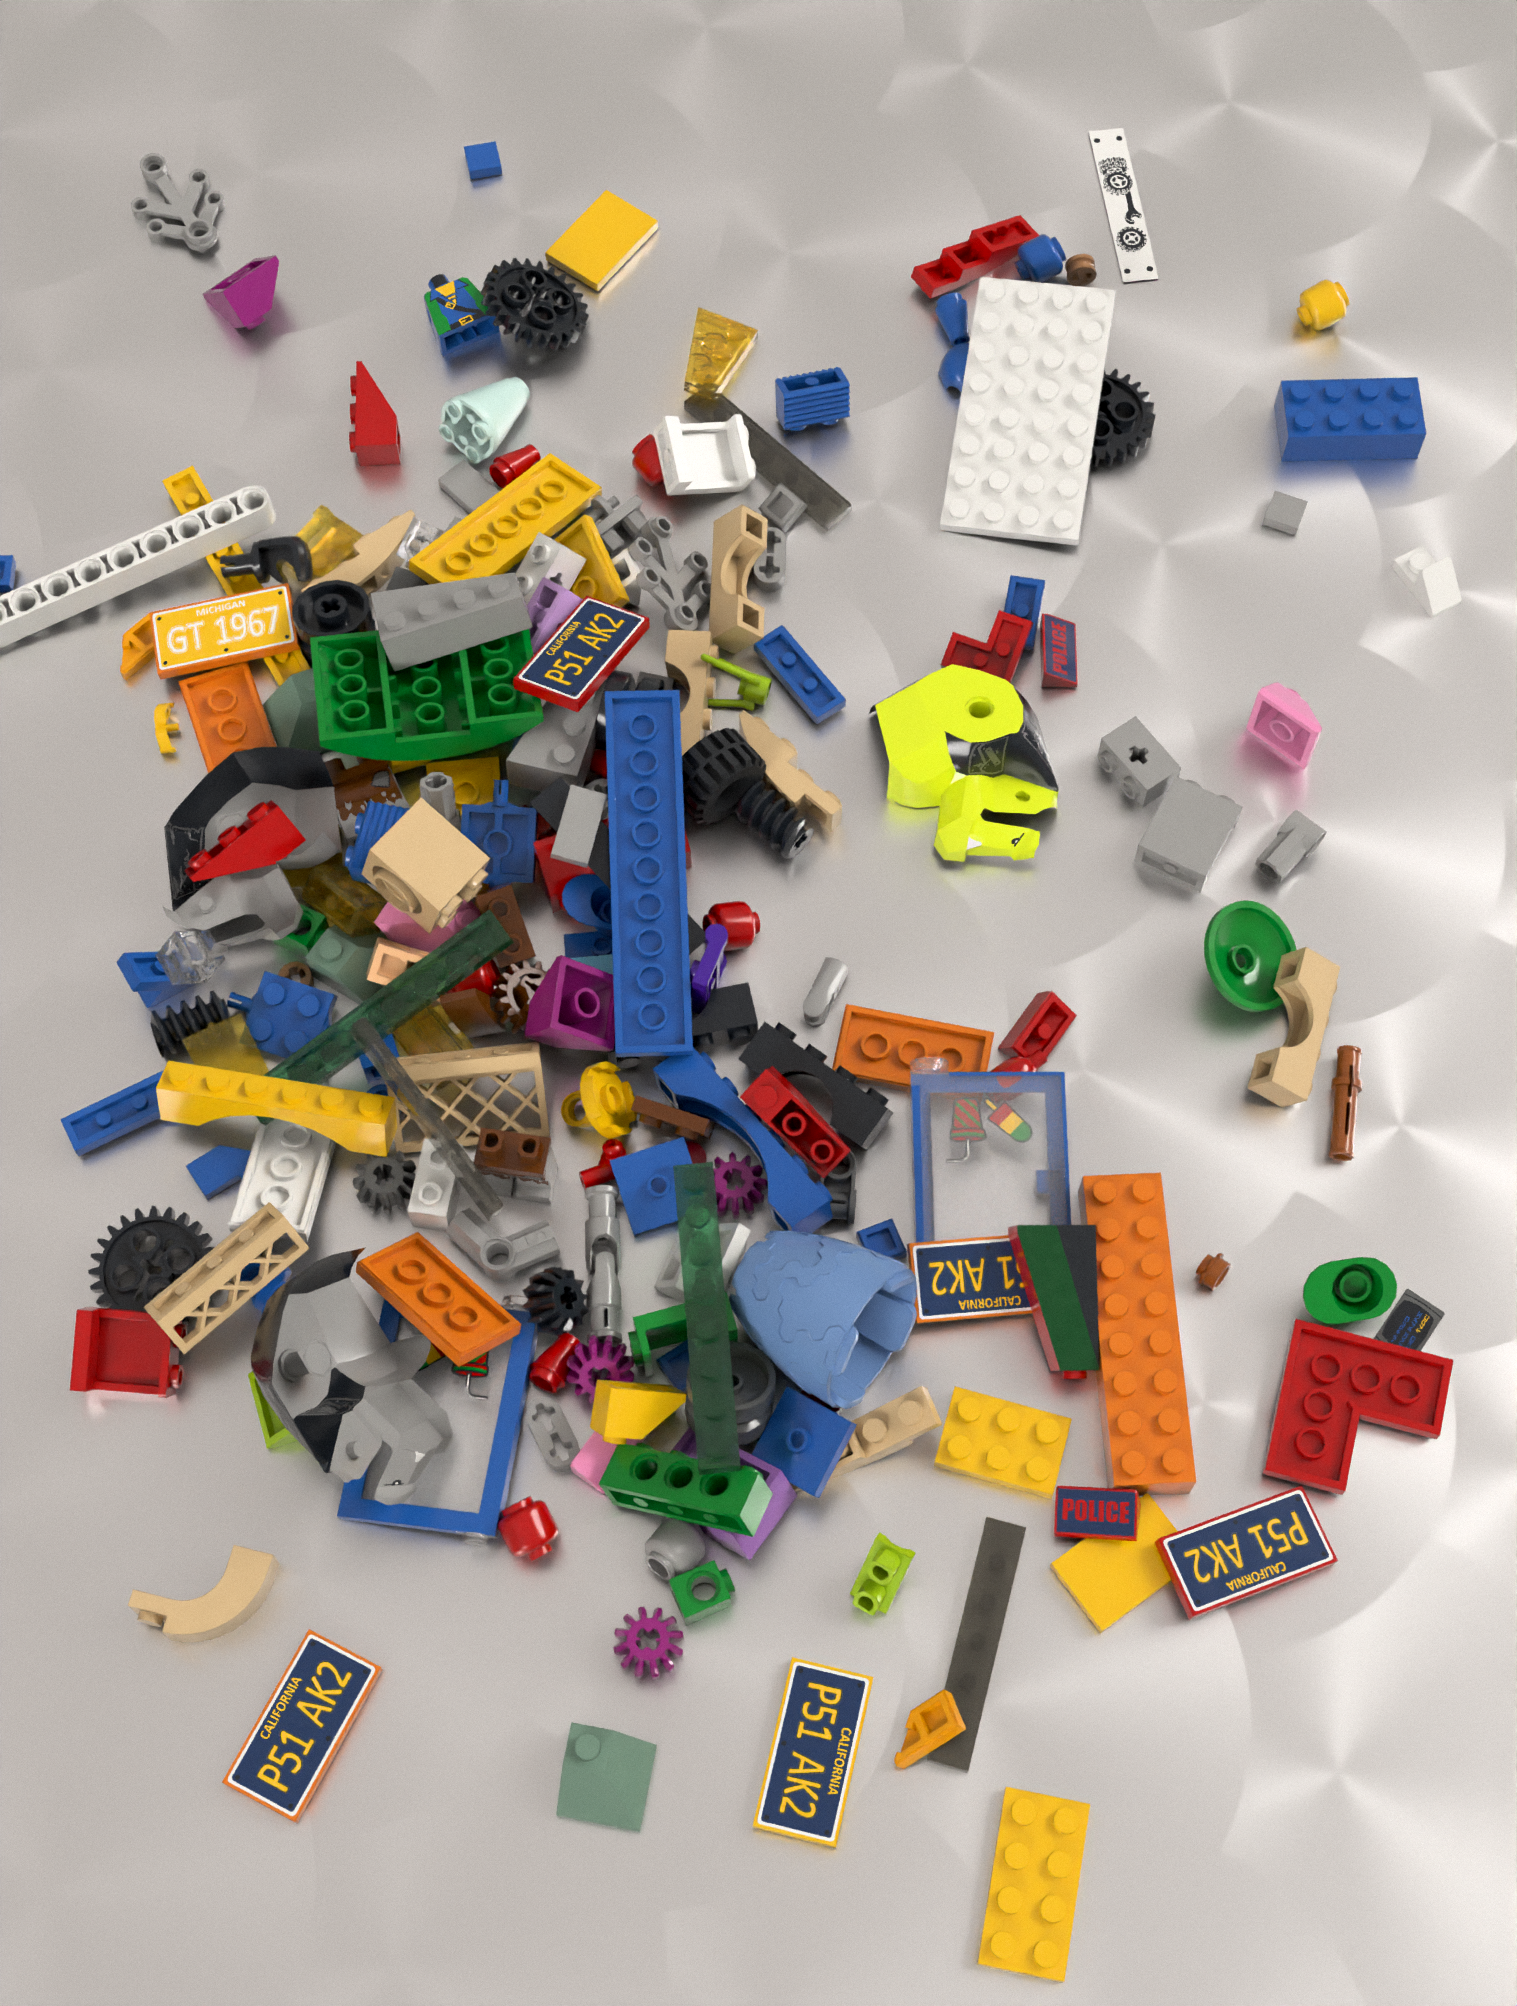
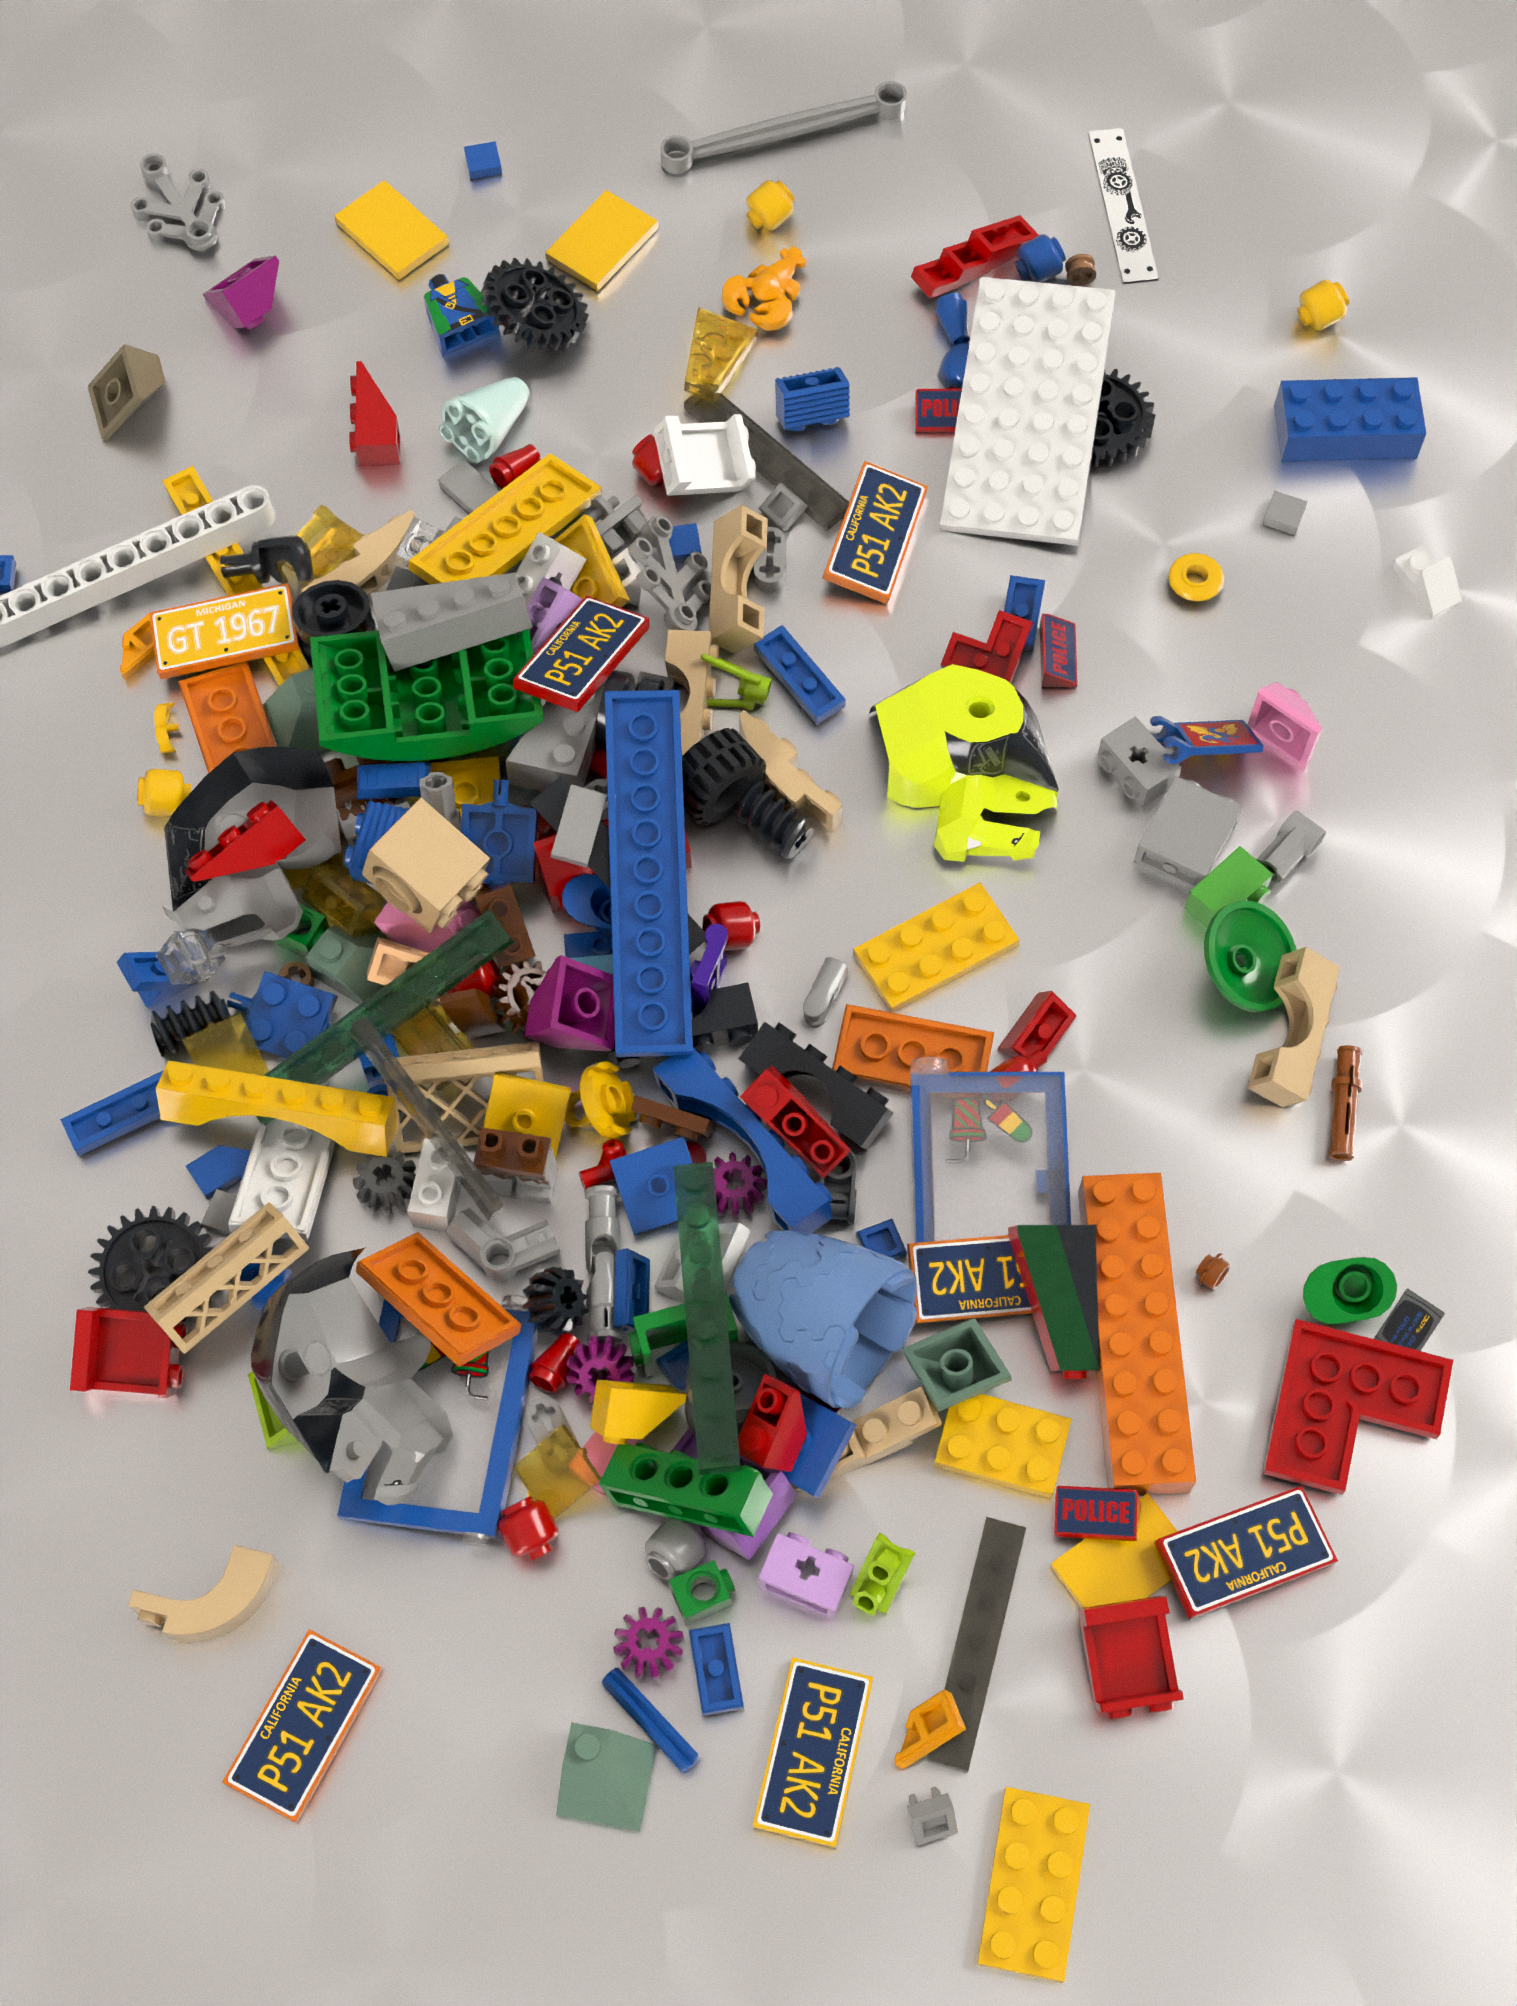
(124, 387): none -> dark tan slope
(161, 791): none -> yellow head
(219, 1212): none -> light grey tile
(390, 780): none -> blue tile
(391, 229): none -> yellow tile
(527, 1107): none -> yellow plate
(557, 1471): none -> clear yellow piece
(631, 1288): none -> blue tile
(650, 1720): none -> blue axle
(684, 541): none -> blue tile
(716, 1669): none -> blue plate
(768, 286): none -> light orange animal
(770, 205): none -> yellow head
(773, 1426): none -> red slope
(783, 127): none -> light grey piece
(819, 1592): none -> lavender brick
(875, 532): none -> tile
(932, 1817): none -> light grey tile
(935, 947): none -> yellow plate
(937, 409): none -> slope
(956, 1364): none -> sand green slope
(1129, 1656): none -> red panel
(1196, 564): none -> yellow piece
(1205, 738): none -> blue flag
(1233, 880): none -> bright green brick

